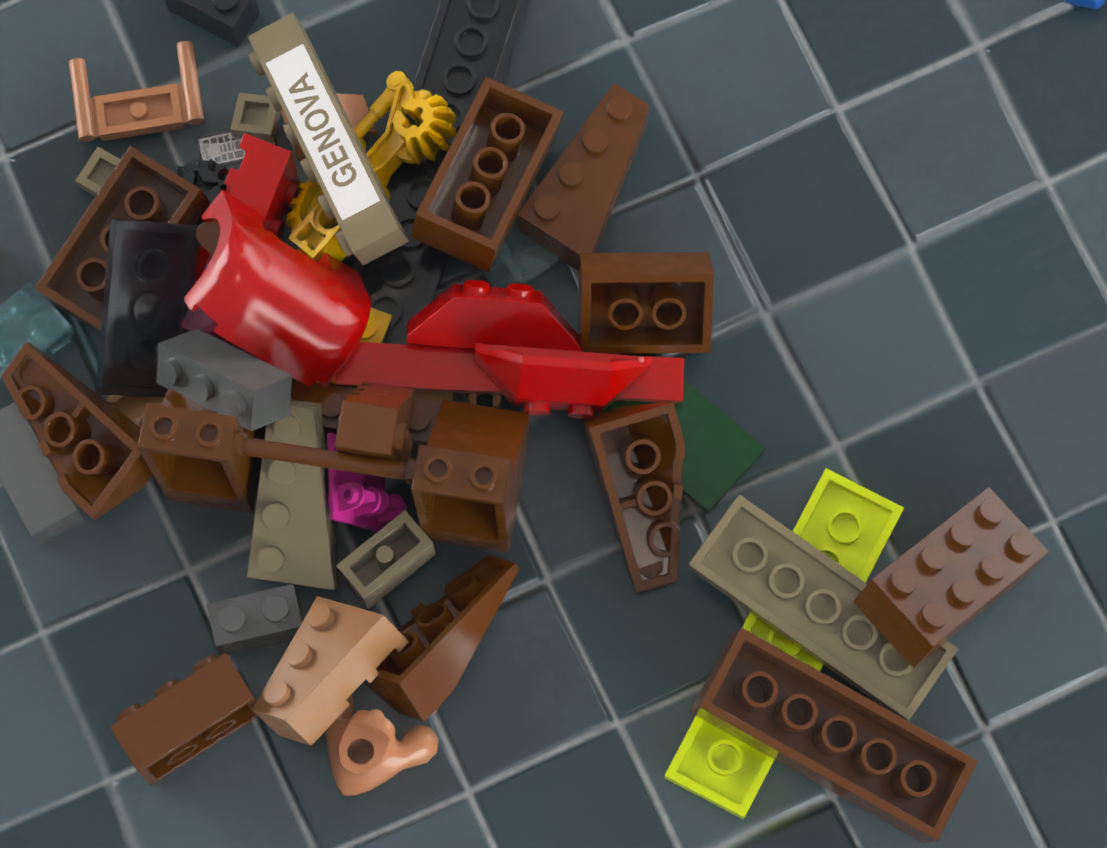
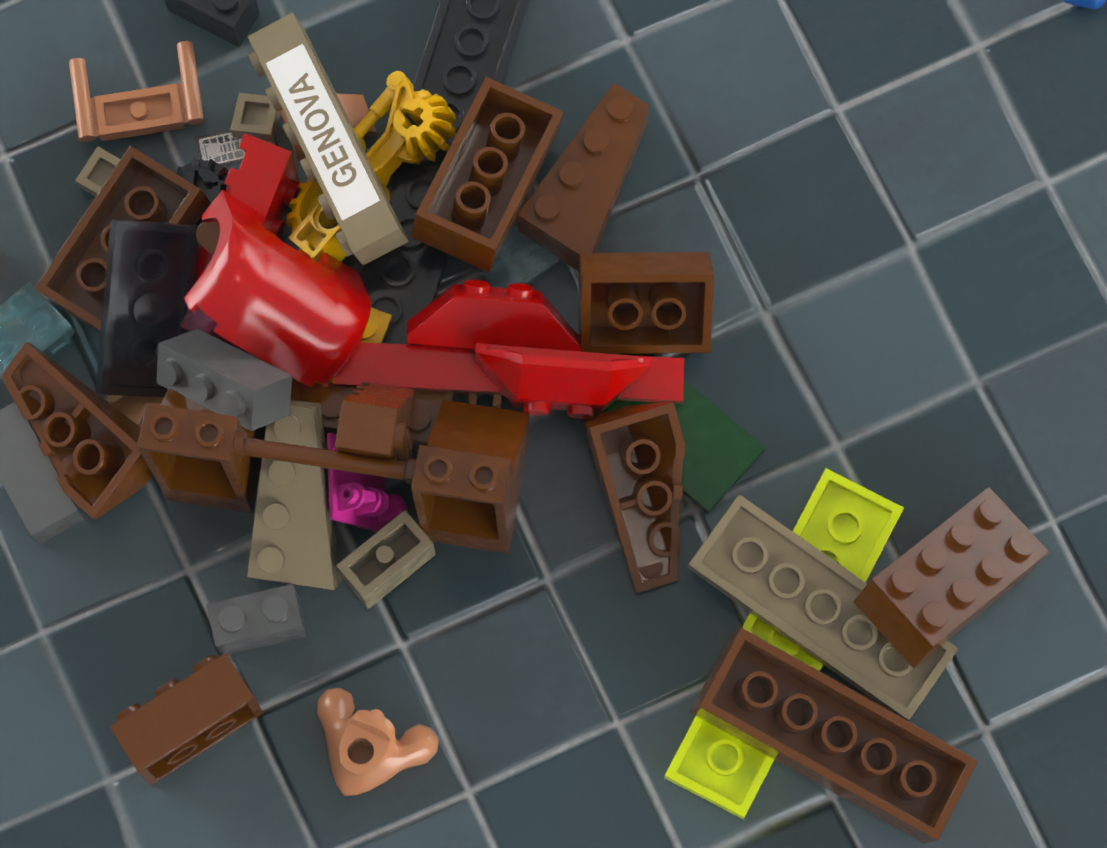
(323, 667): medium nougat wedge -> none
(443, 640): reddish brown wedge -> none

